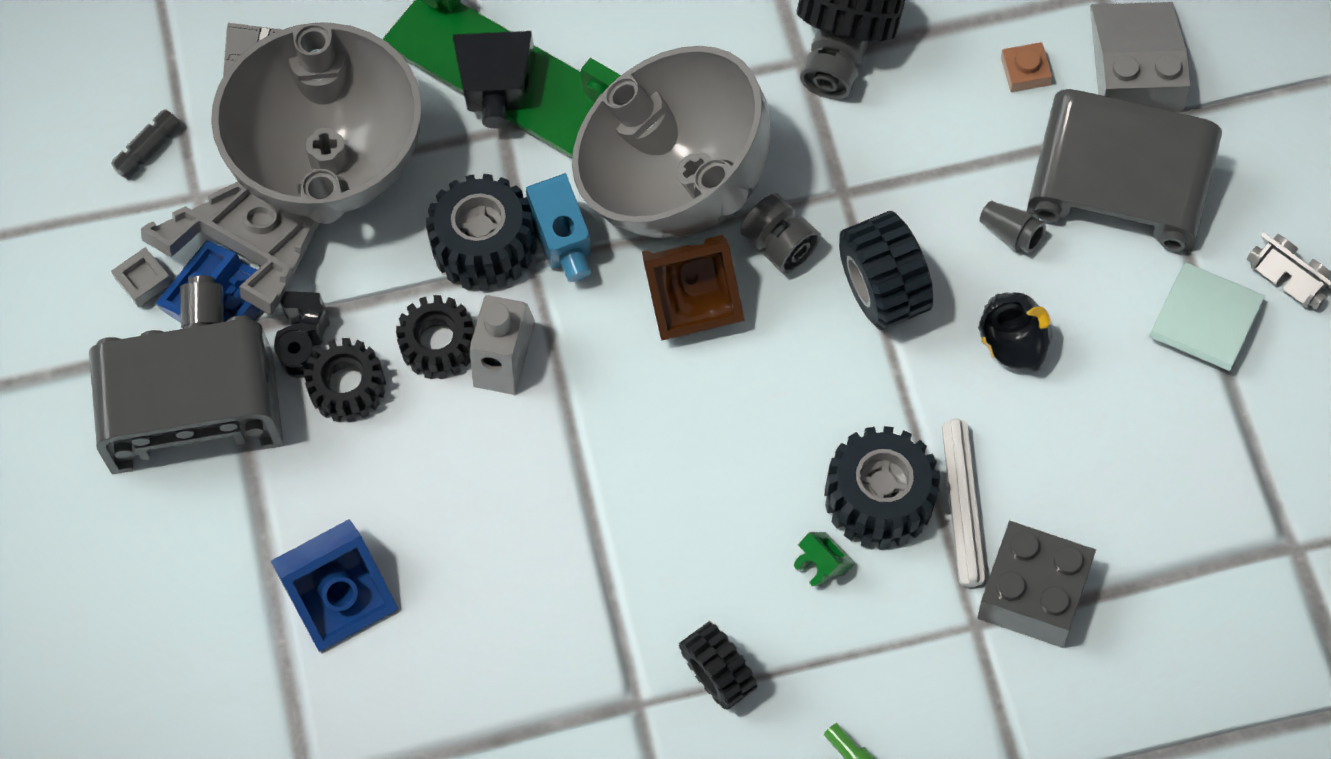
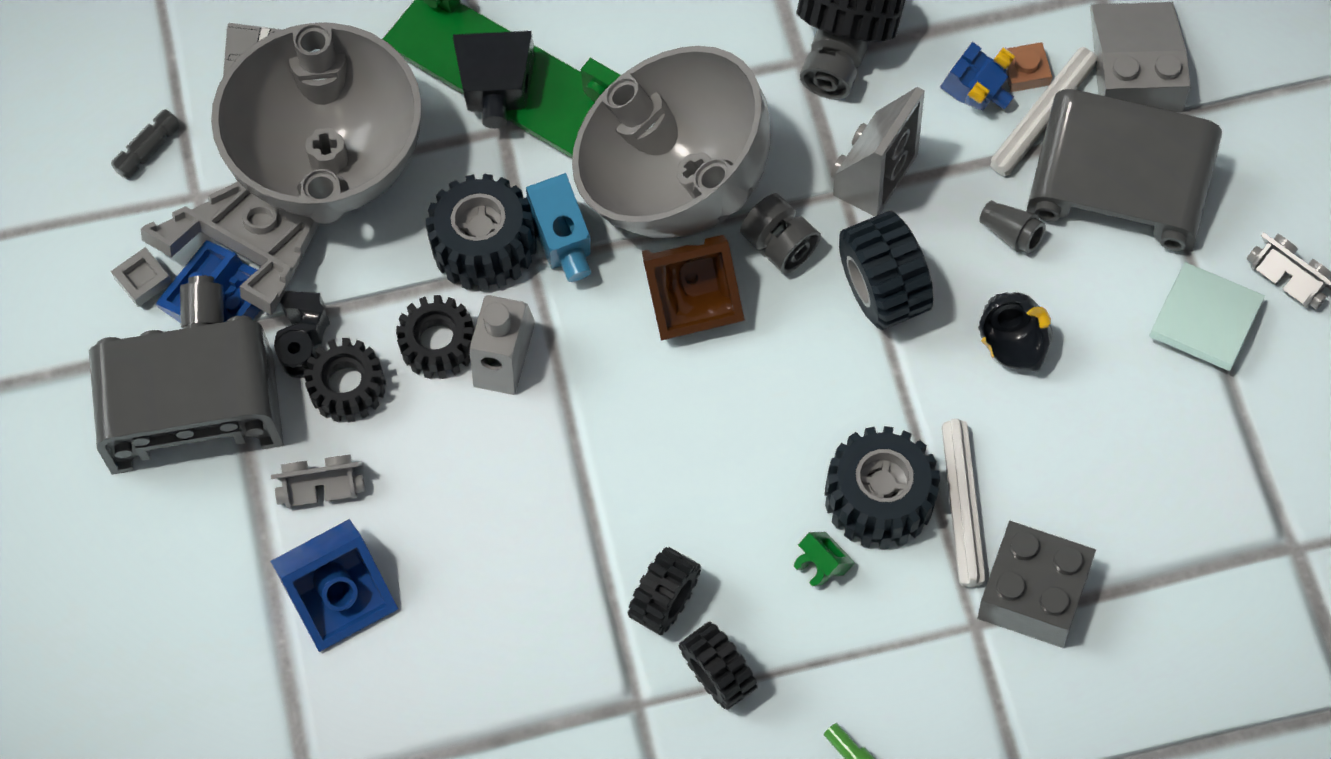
(300, 482): none -> light grey hinge
(664, 590): none -> black tyre
(880, 154): none -> light grey slope
(979, 78): none -> blue piece
(1036, 119): none -> white axle

